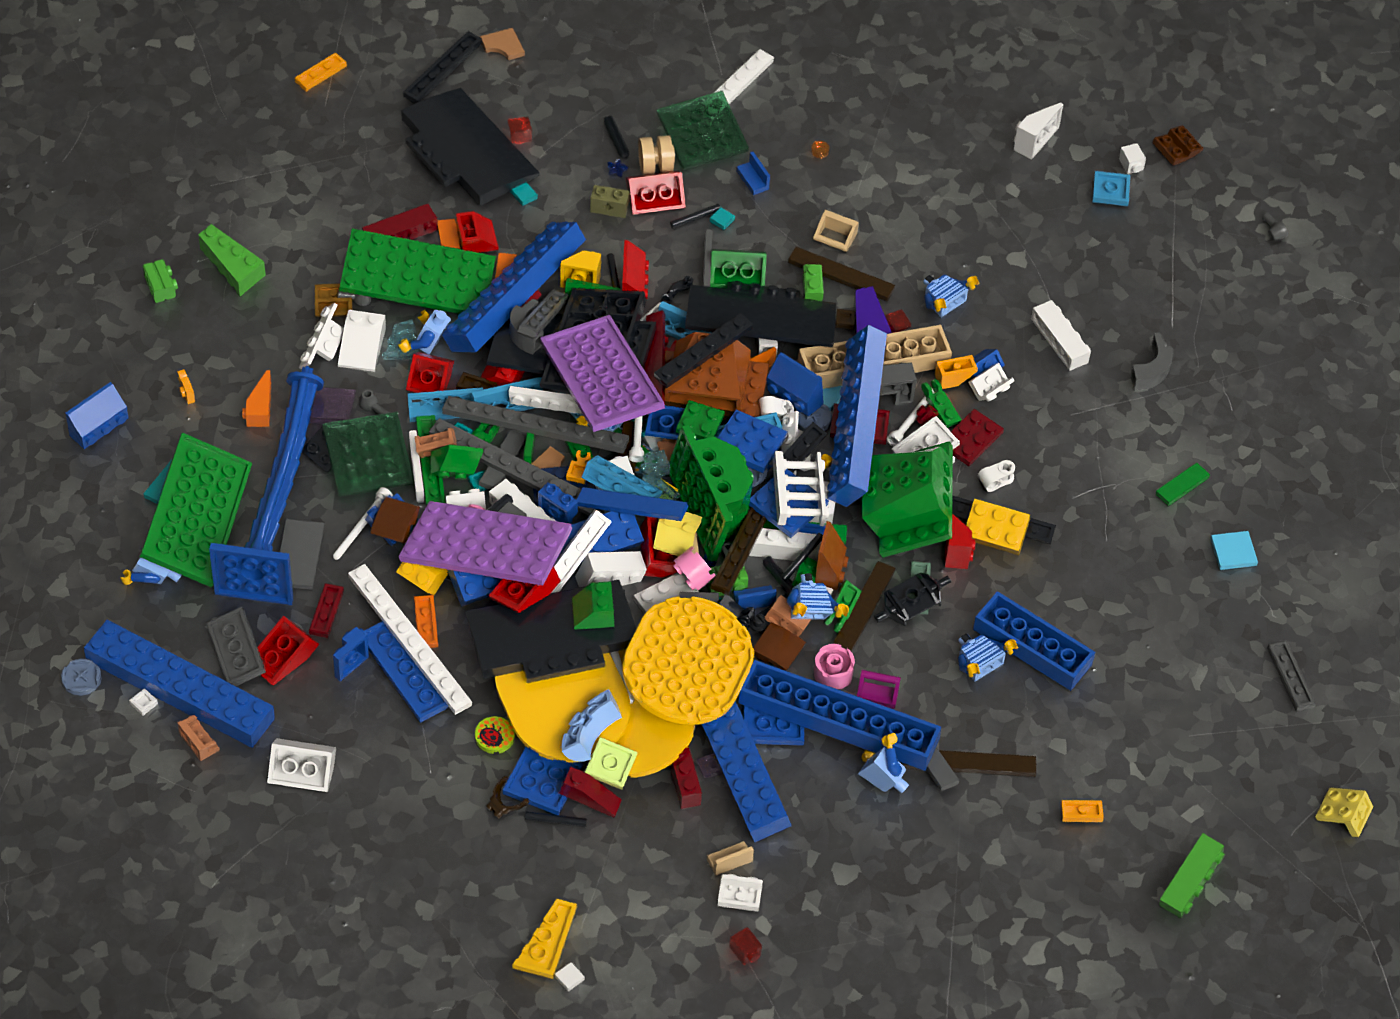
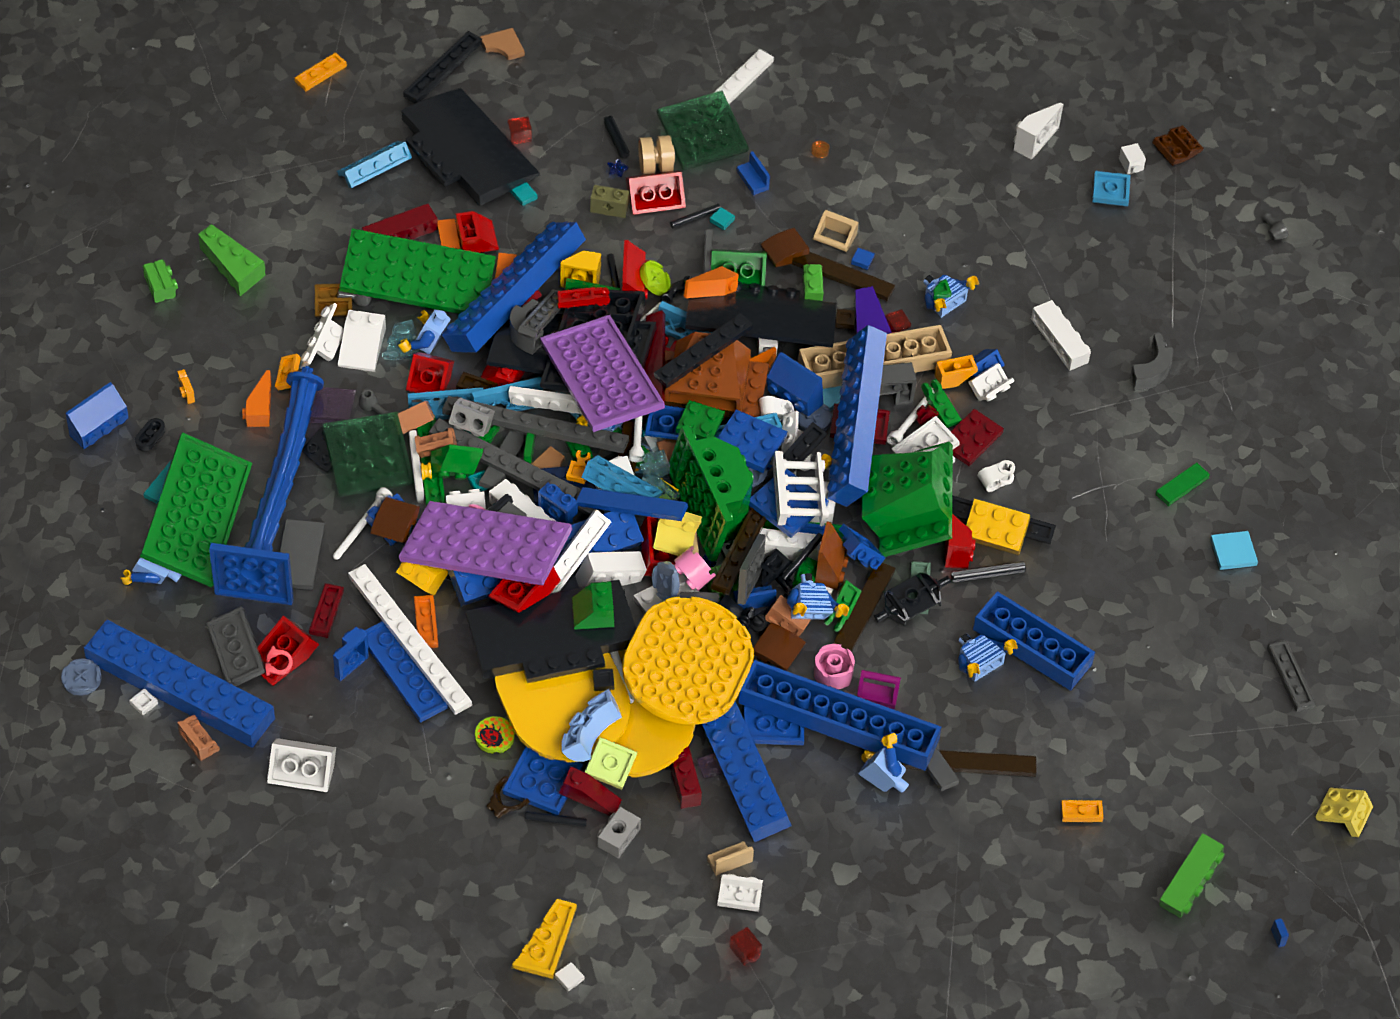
(147, 436): none -> black plate
(273, 653): none -> coral piece
(287, 365): none -> light orange plate
(375, 163): none -> fence
(415, 416): none -> nougat hinge
(426, 471): none -> yellow bush
(472, 412): none -> light grey brick
(583, 297): none -> red hinge
(603, 679): none -> black plate
(614, 842): none -> light grey brick
(655, 278): none -> lime tile
(665, 580): none -> sand blue tile
(712, 283): none -> orange slope
(751, 569): none -> dark grey tile
(774, 566): none -> black slope
(784, 247): none -> reddish brown slope
(861, 548): none -> blue plate
(862, 258): none -> blue tile
(942, 290): none -> green tile
(988, 571): none -> axle
(1280, 932): none -> blue tile

